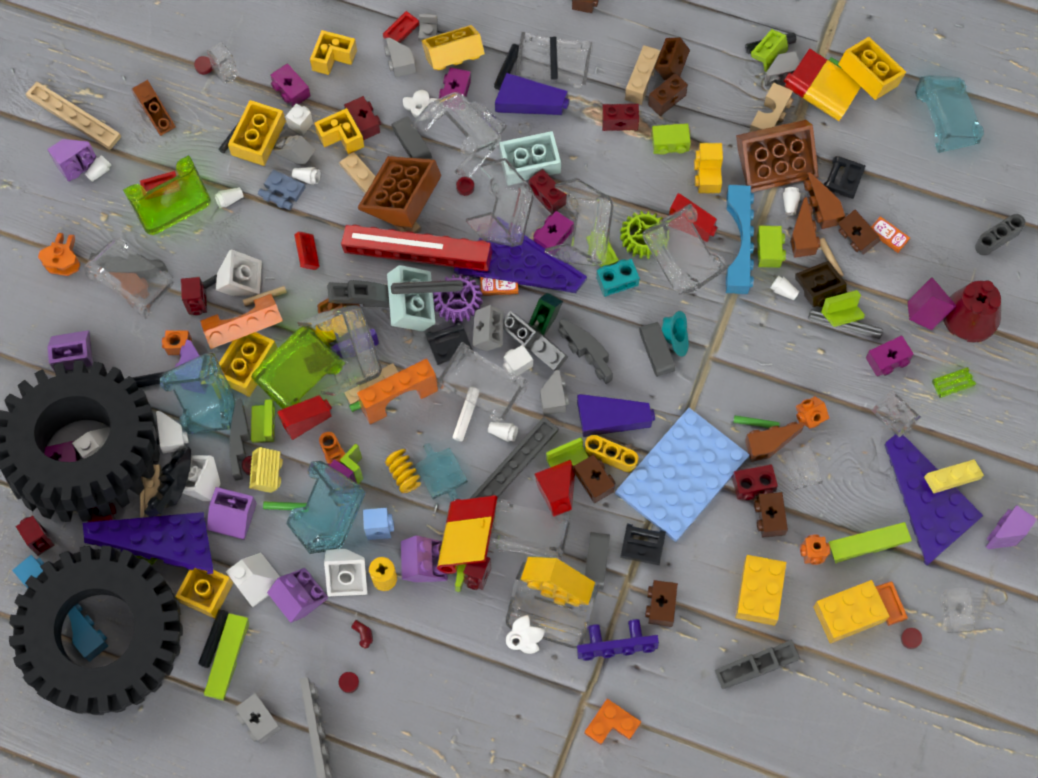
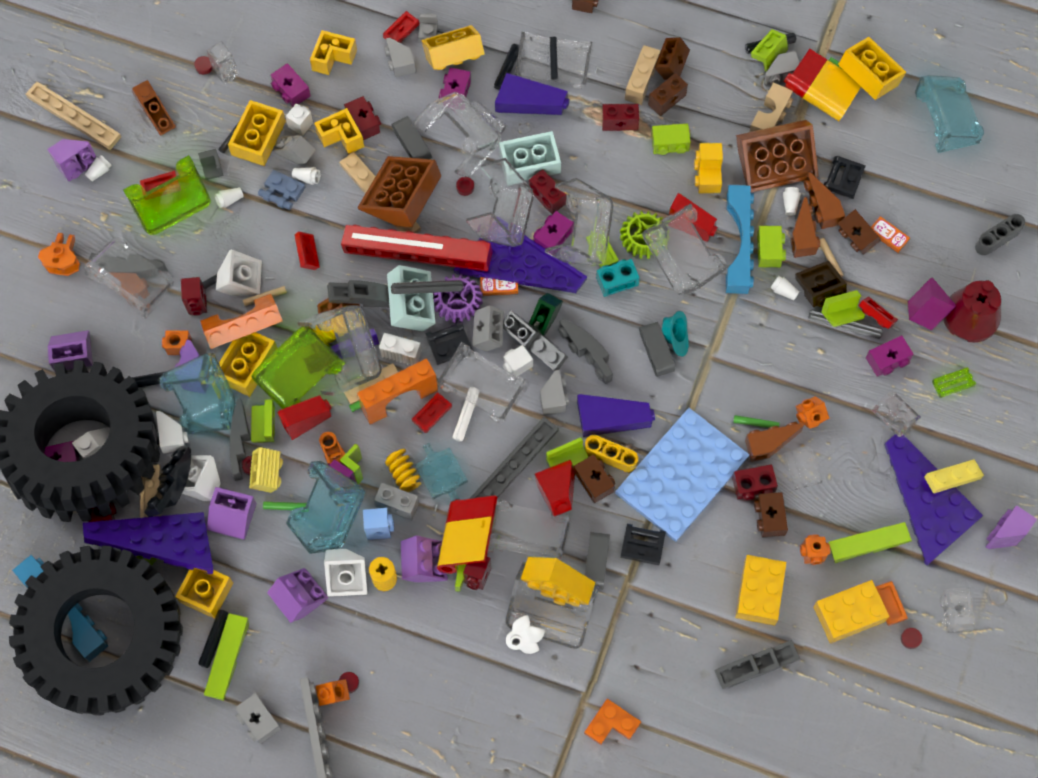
(34, 535): dark red brick -> none
(210, 164): none -> dark grey panel
(253, 577): white slope -> none
(332, 692): none -> orange brick
(365, 633): dark red arm -> none
(397, 501): none -> light grey brick
(400, 349): none -> white brick
(418, 102): white plate -> none
(432, 412): none -> red plate
(505, 431): white cone -> none
(623, 646): dark purple plate -> none
(661, 591): reddish brown brick -> none
(882, 316): none -> red plate

